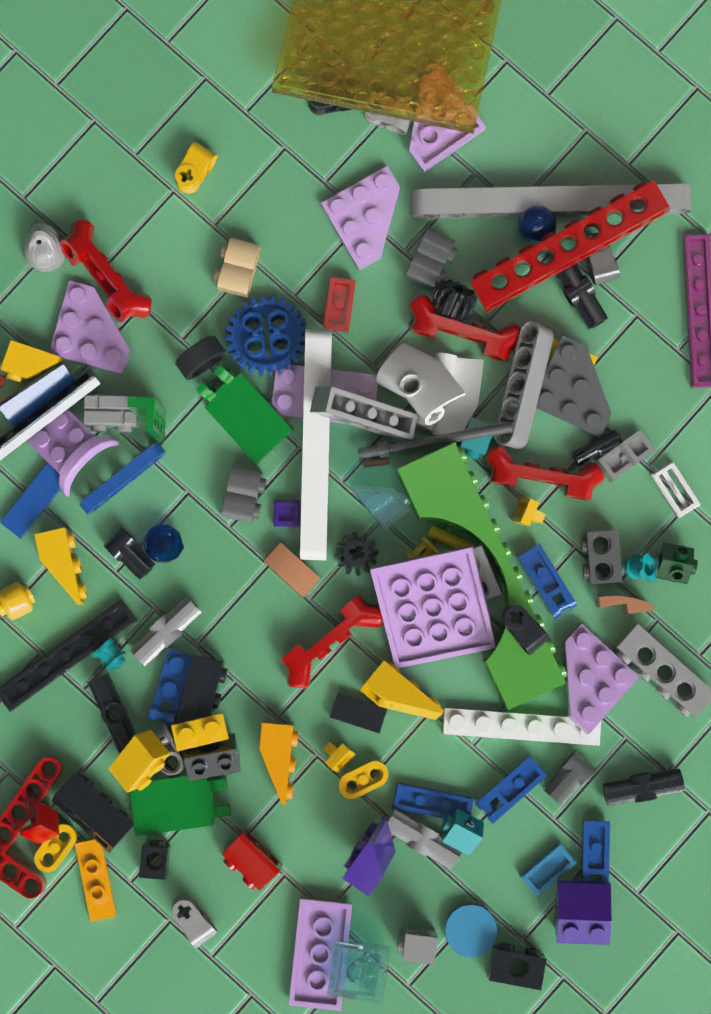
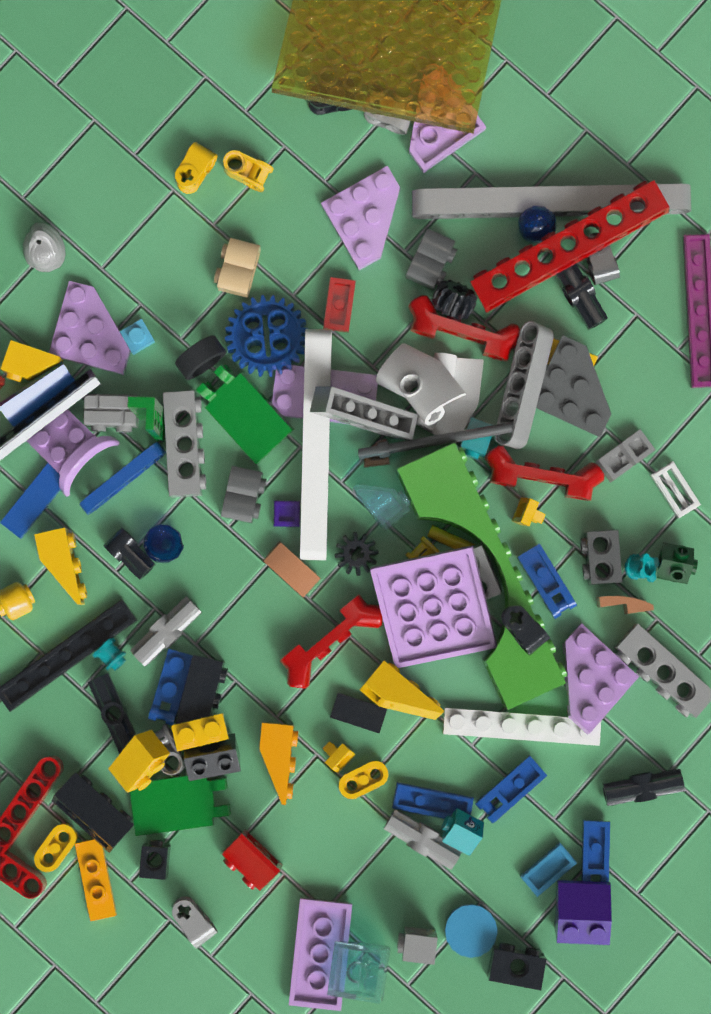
(43, 824): red panel -> none
(121, 301): red plate -> none
(137, 336): none -> medium azure plate
(175, 404): none -> light grey brick
(248, 171): none -> yellow piece
(370, 857): dark purple slope -> none
(573, 773): dark grey piece -> none
(596, 447): black axle -> none

